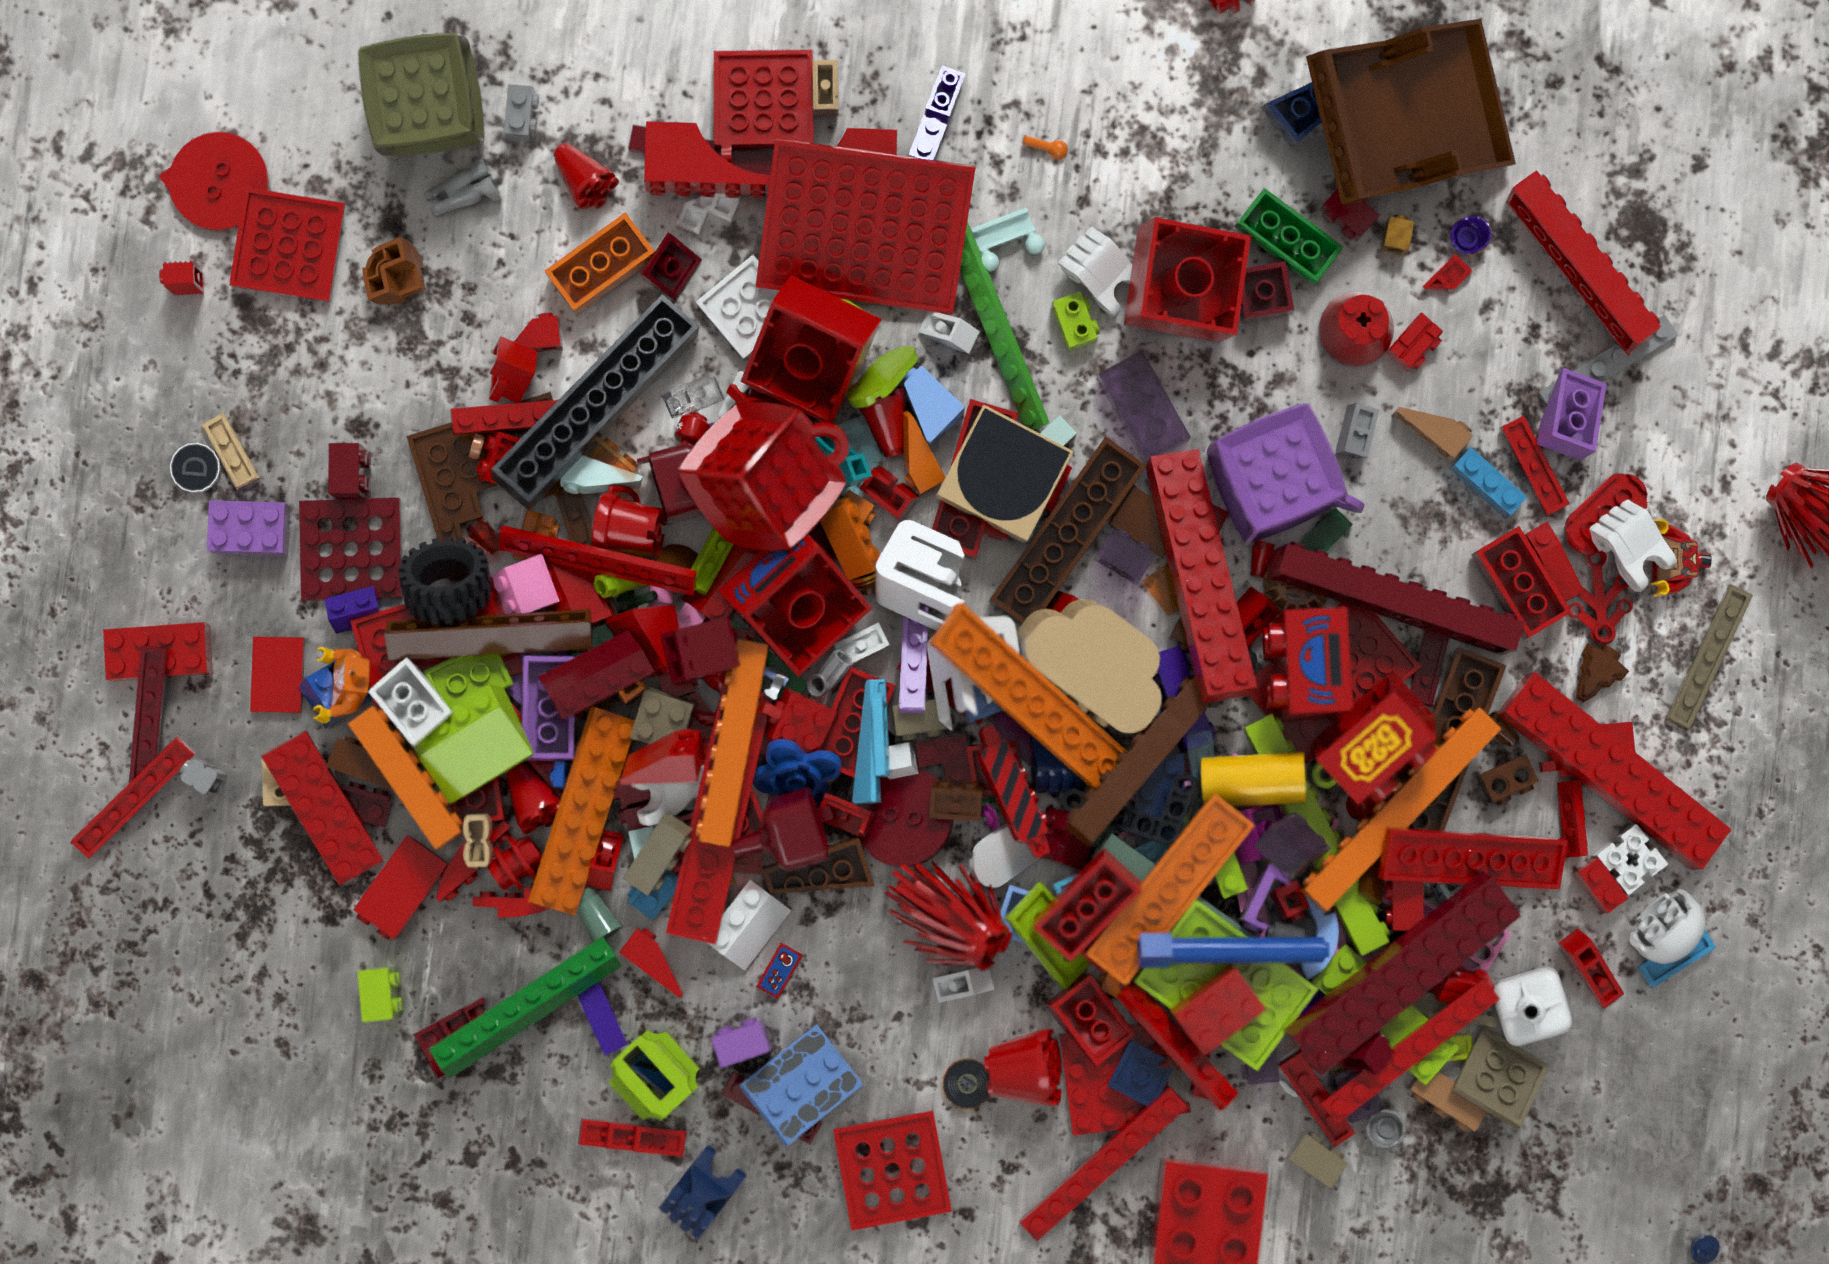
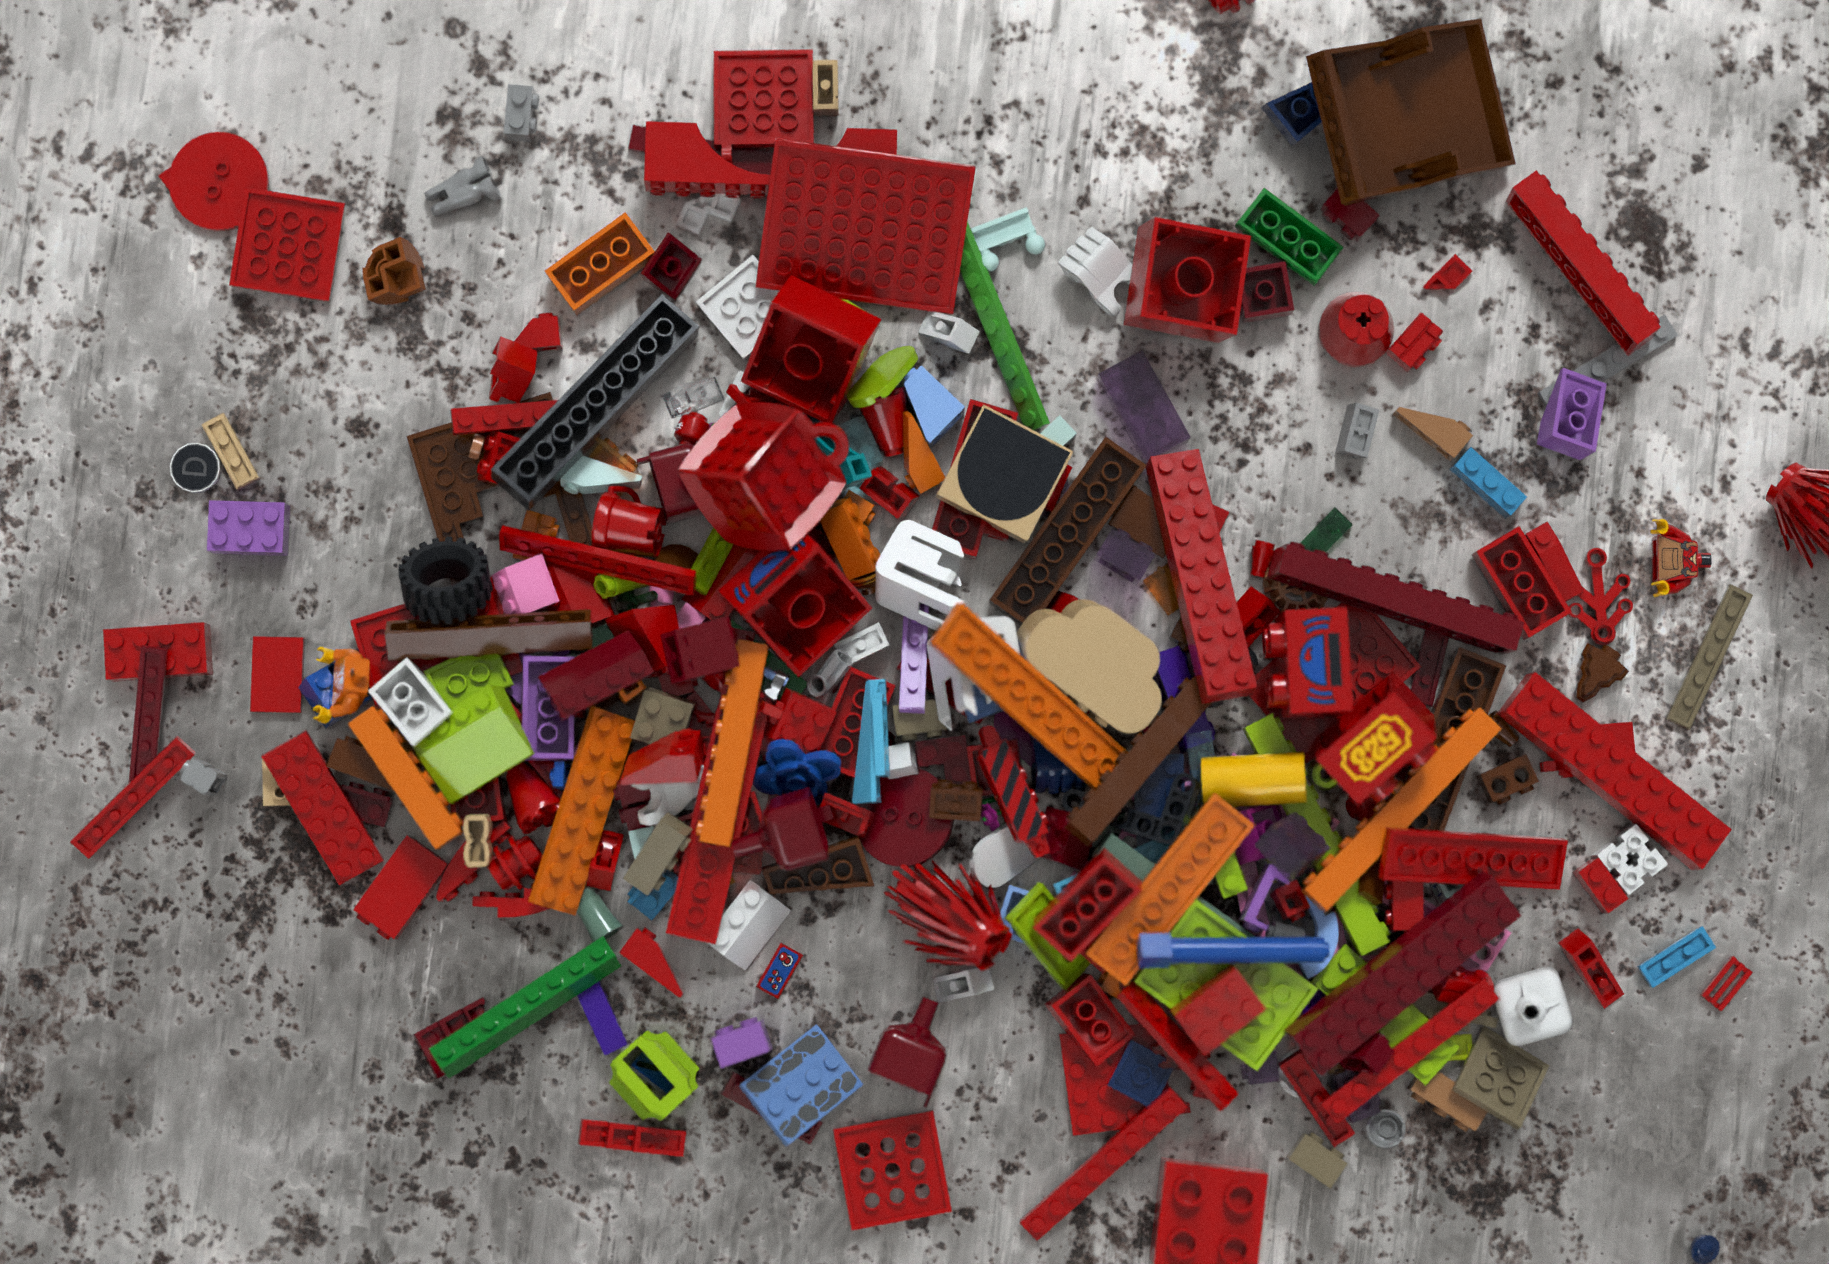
(182, 278): red brick -> none
(339, 510): dark red piece -> none
(348, 471): dark red brick -> none
(351, 606): dark purple brick -> none
(380, 994): lime brick -> none
(421, 94): olive piece -> none
(484, 535): clear red cone -> none
(584, 177): red cone -> none
(700, 1194): dark blue piece -> none
(911, 1052): none -> dark red piece
(937, 114): slope -> none
(966, 1083): black tile -> none
(1026, 1069): red cone -> none
(1057, 149): orange bar -> none
(1075, 321): lime brick -> none
(1278, 473): medium lavender piece -> none
(1397, 234): pearl gold brick -> none
(1471, 235): dark purple hair -> none
(1534, 466): red plate -> none
(1572, 817): red plate -> none
(1605, 497): red tile -> none
(1633, 539): white piece -> none
(1682, 931): white cylinder -> none
(1735, 988): none -> red tile

